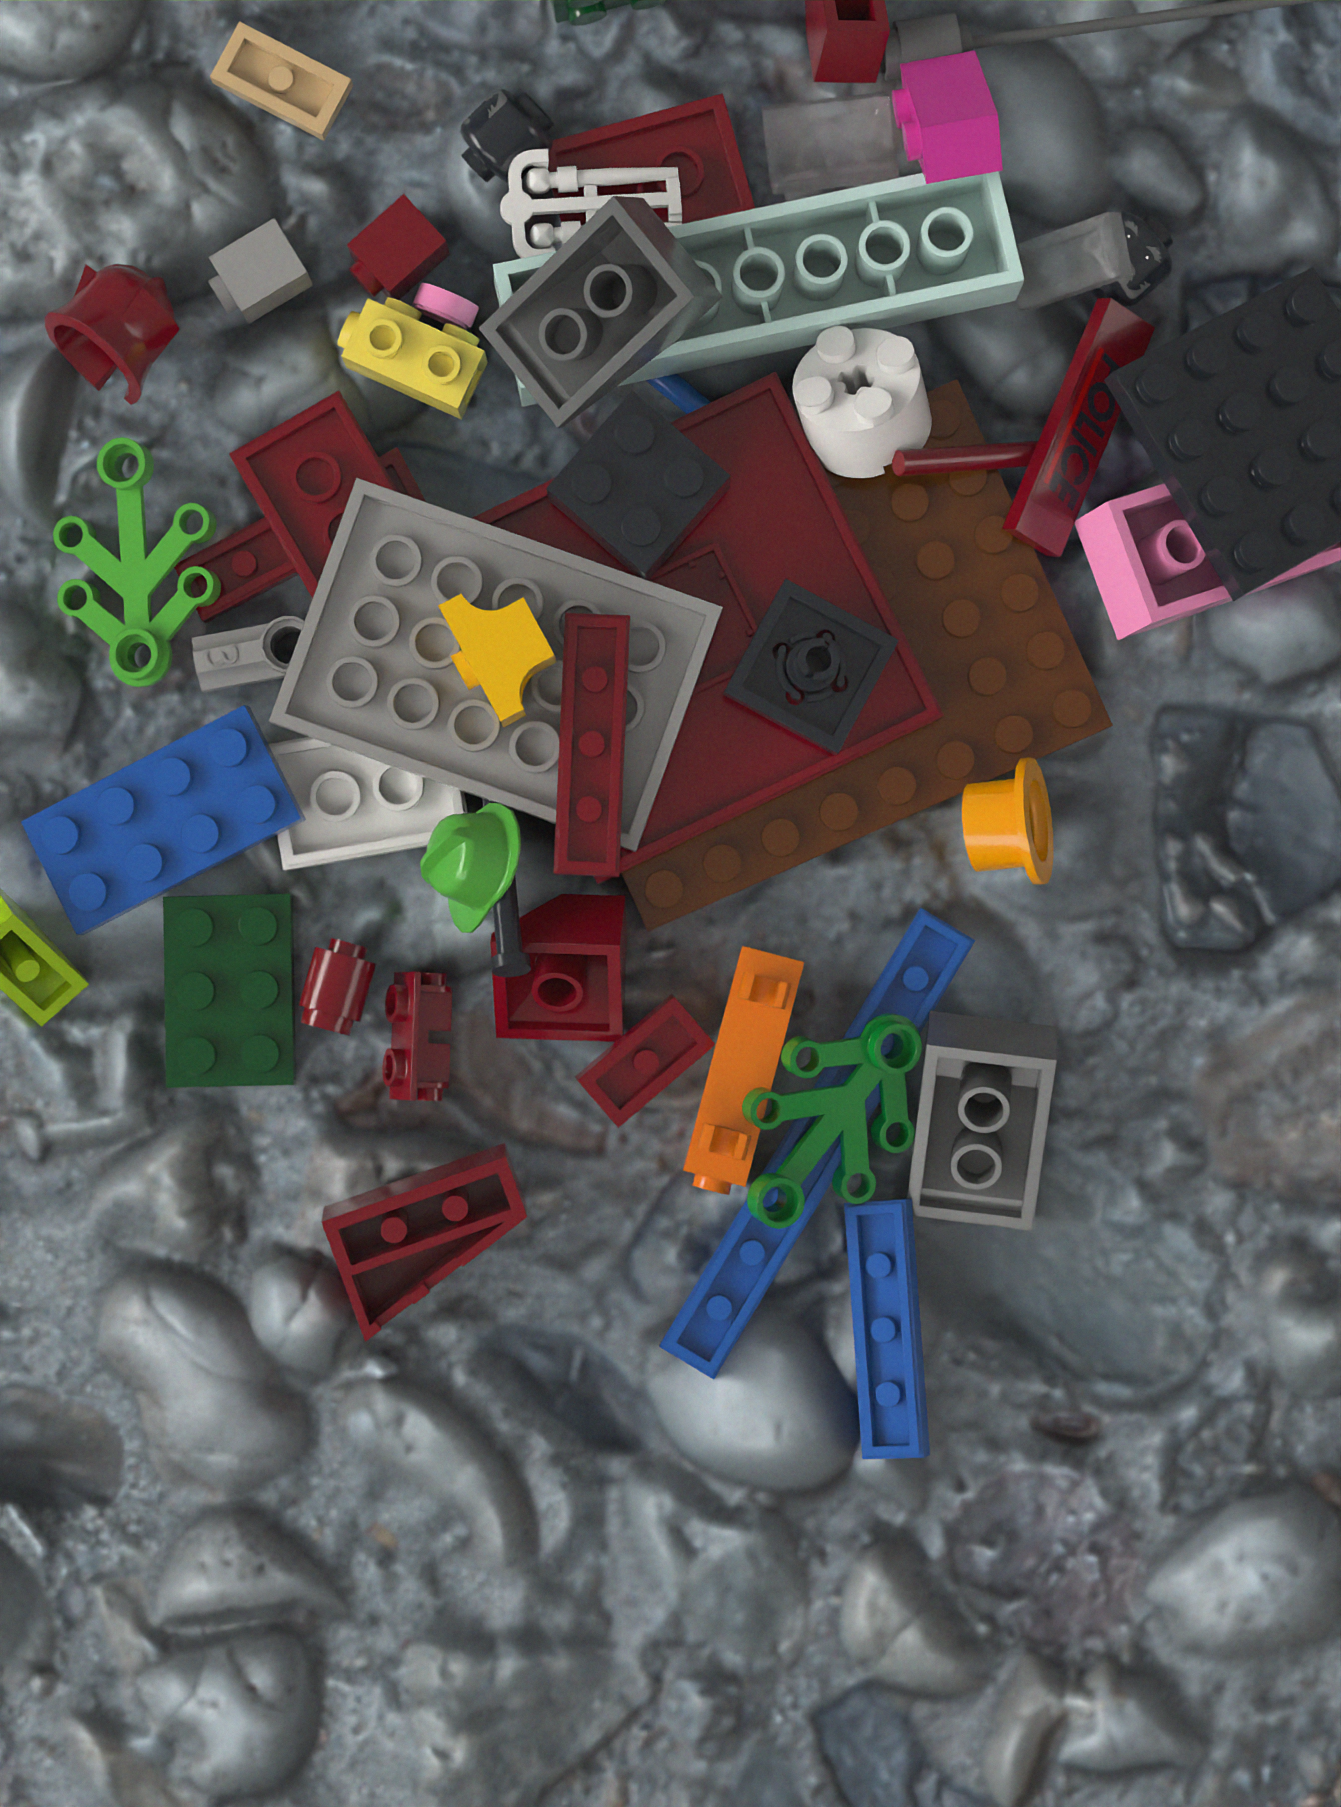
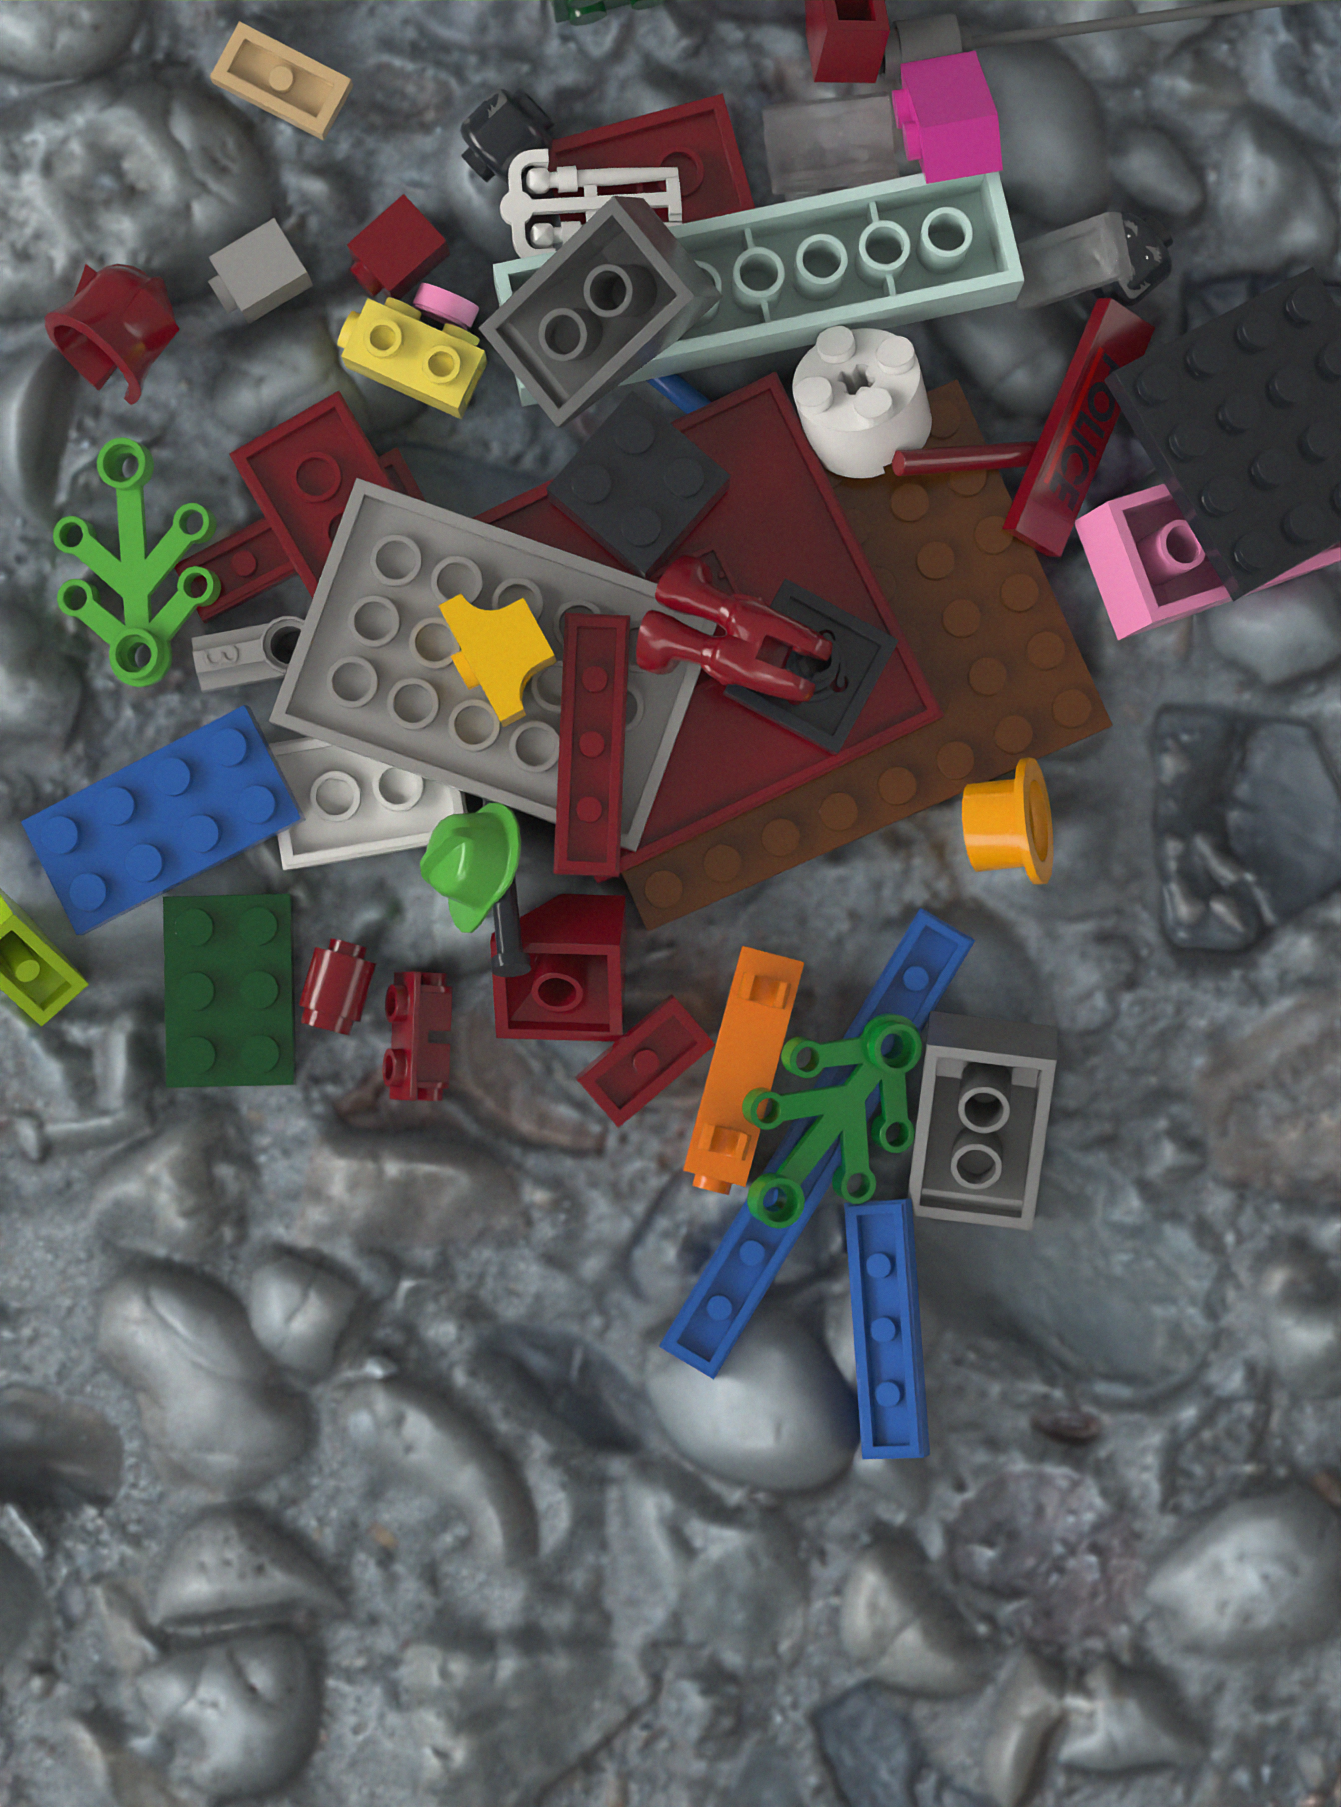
(419, 1231): dark red wedge -> none
(748, 654): none -> dark red piece

